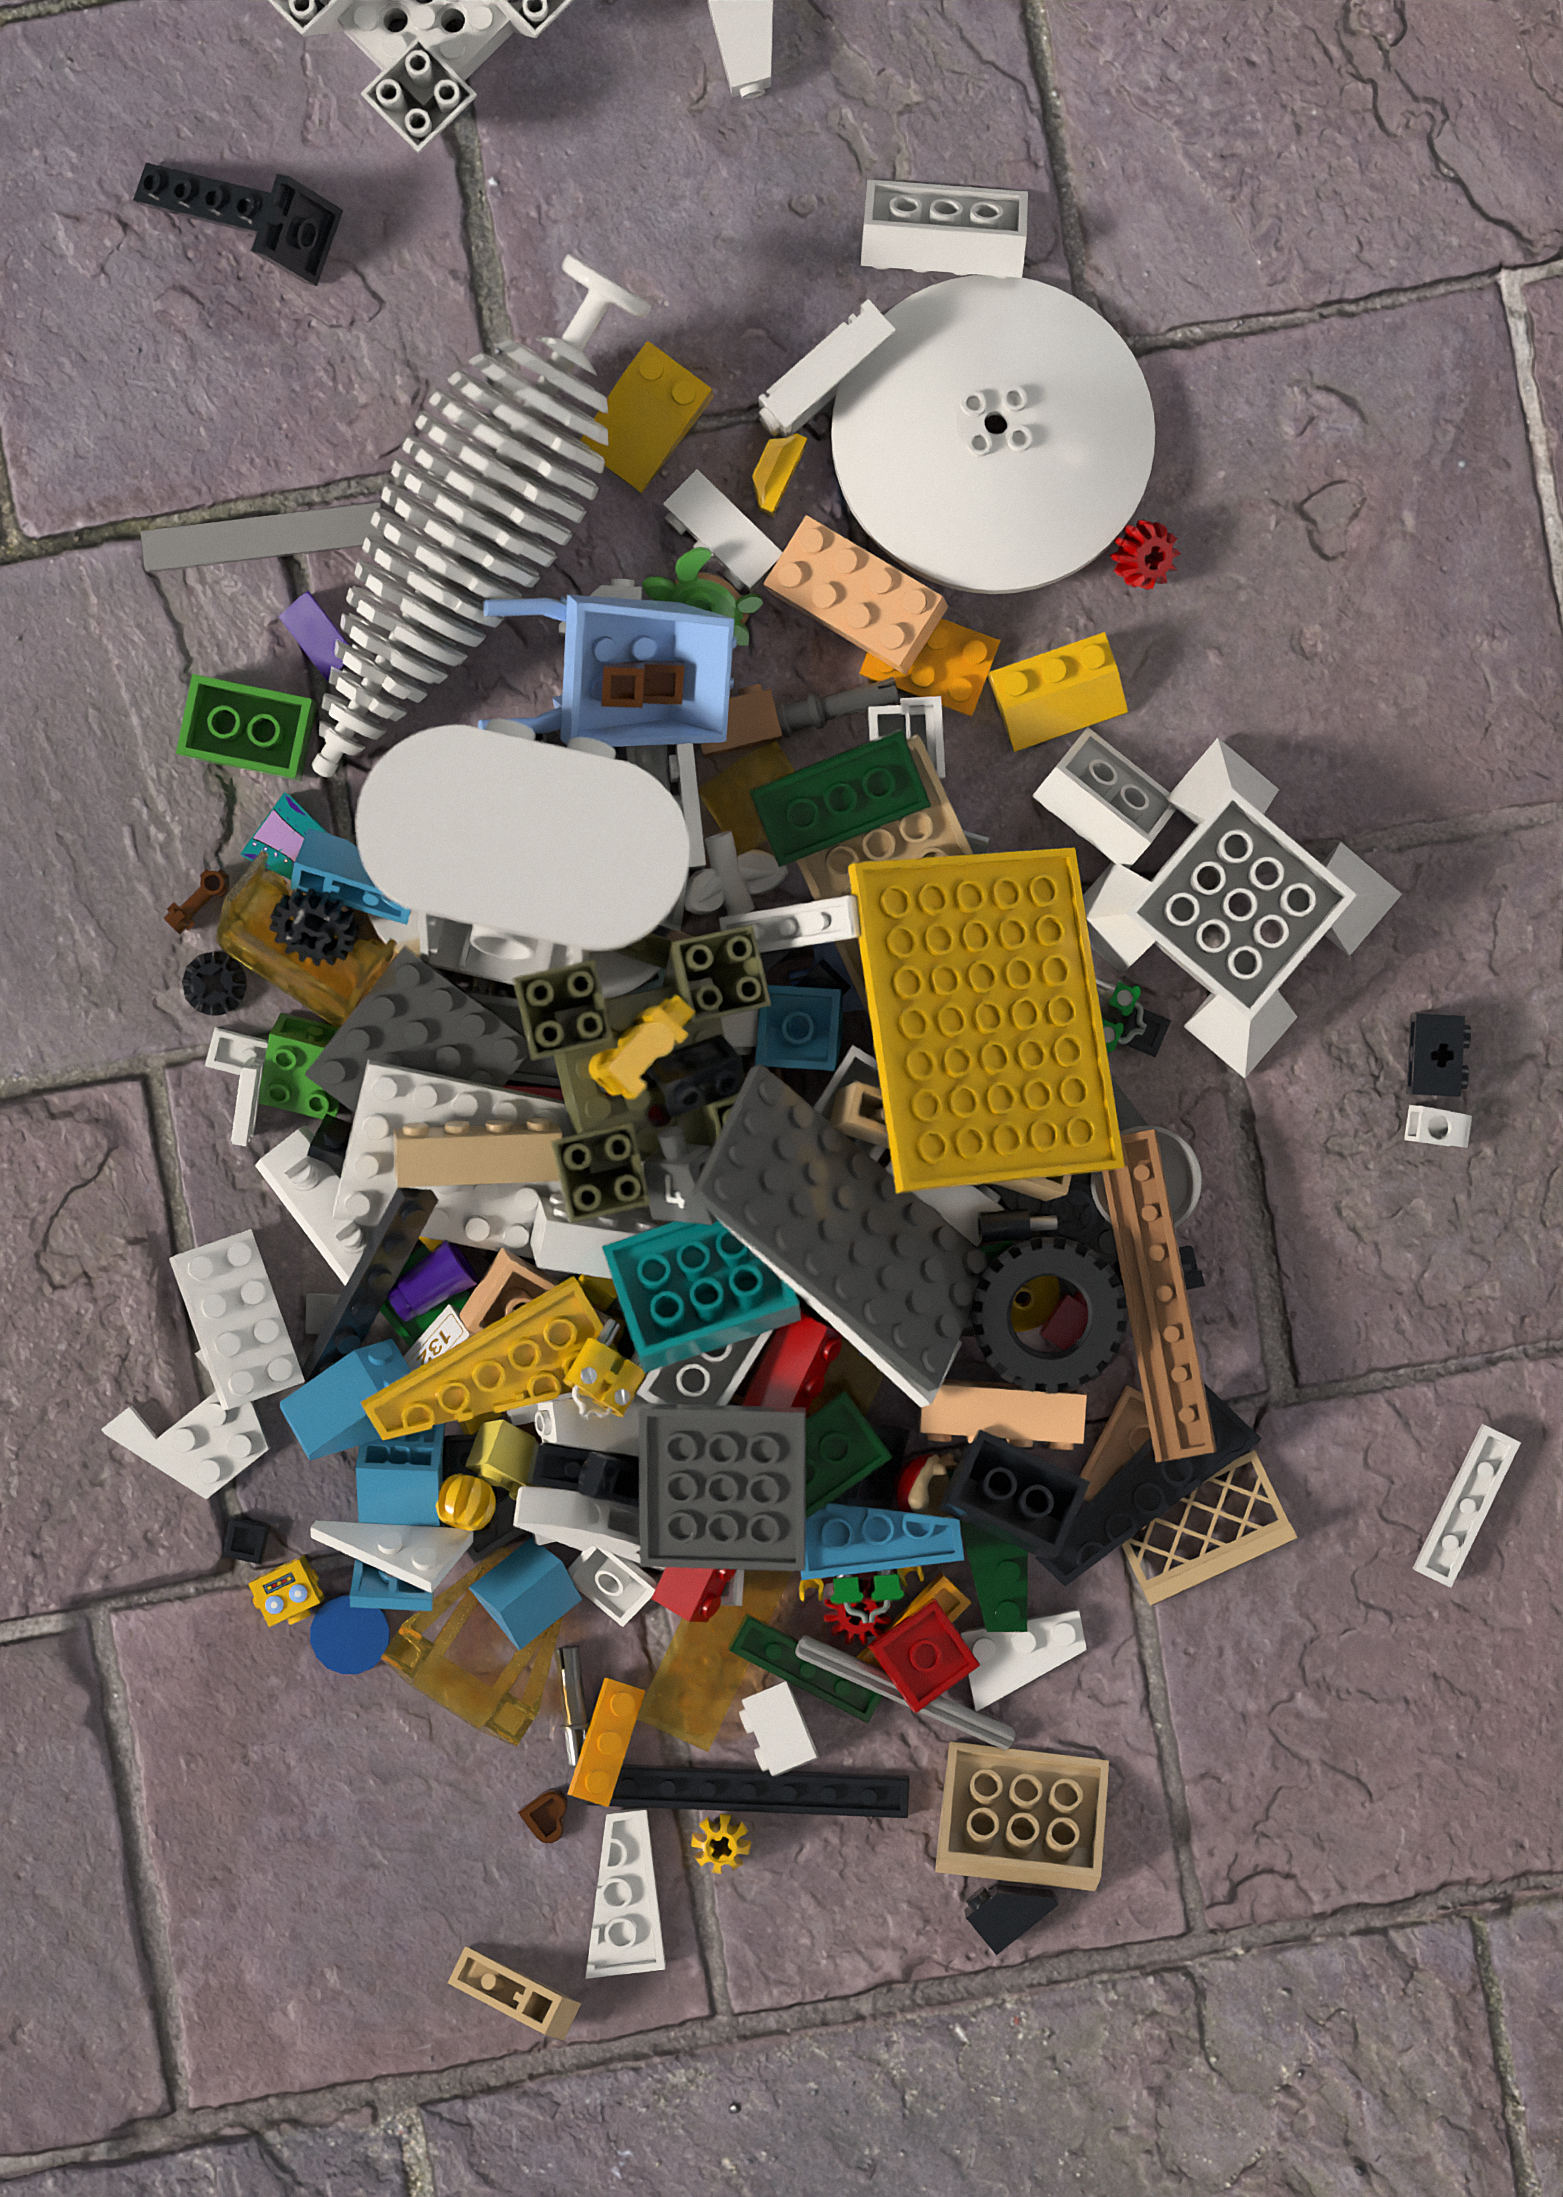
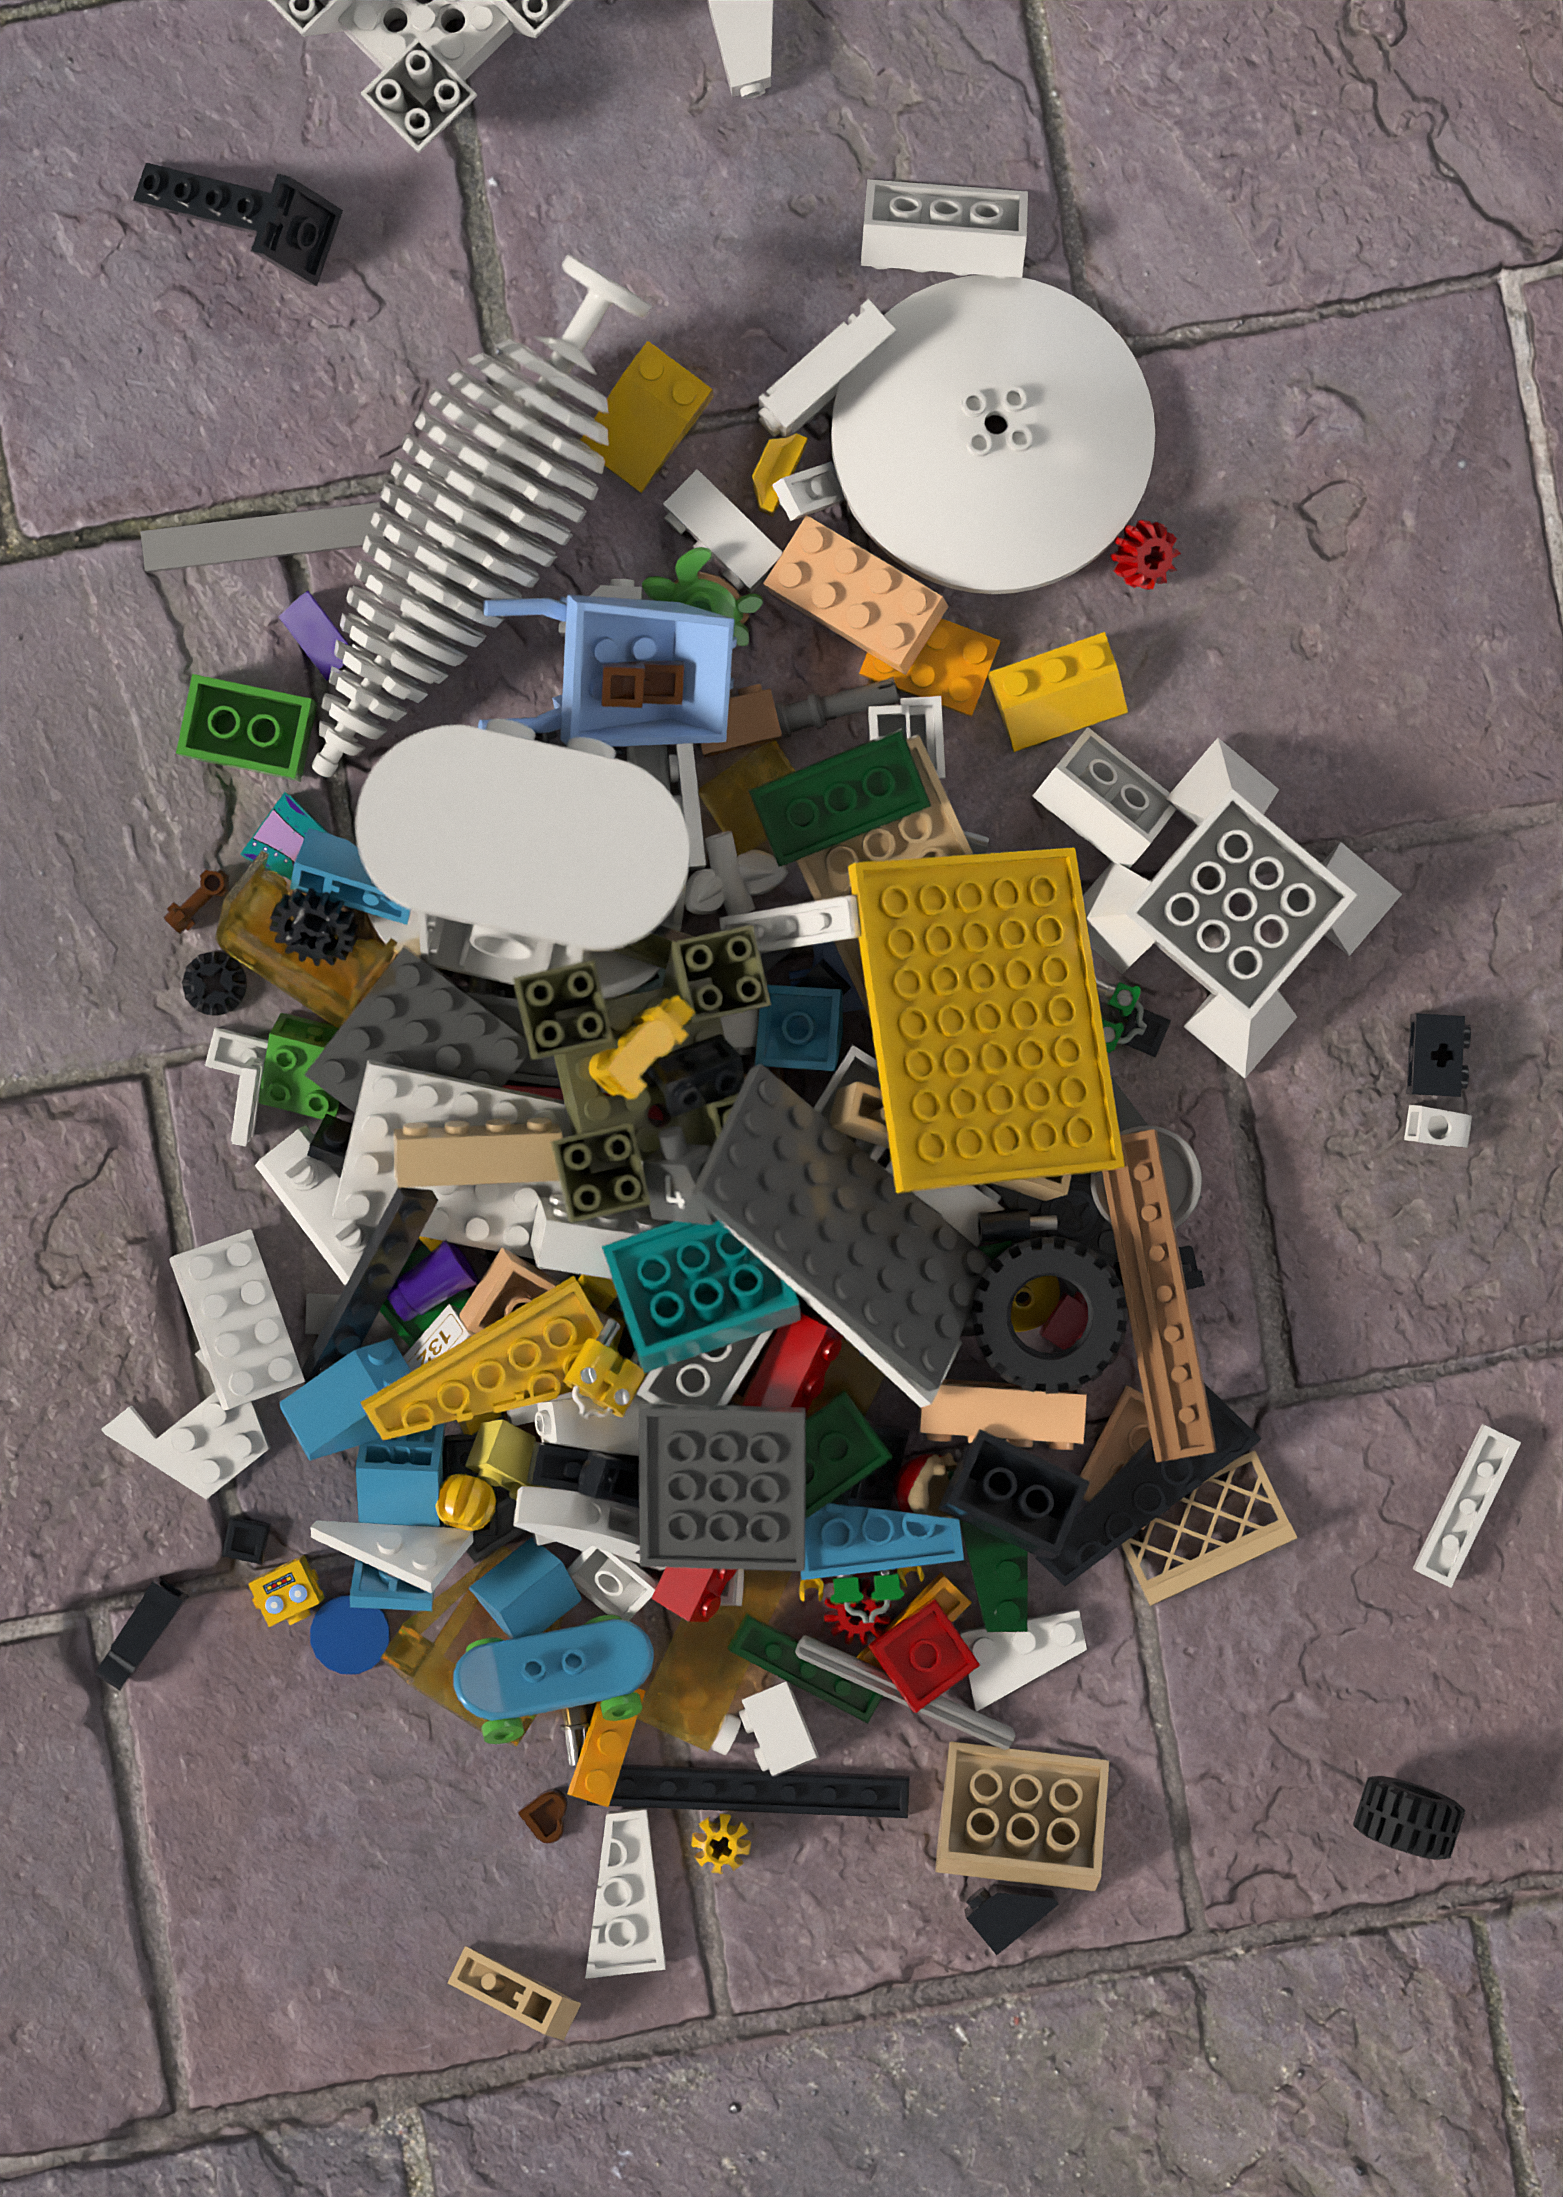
(141, 1632): none -> black leg
(554, 1672): none -> dark azure piece
(726, 1734): none -> white tile
(809, 491): none -> white plate
(1409, 1817): none -> black tyre

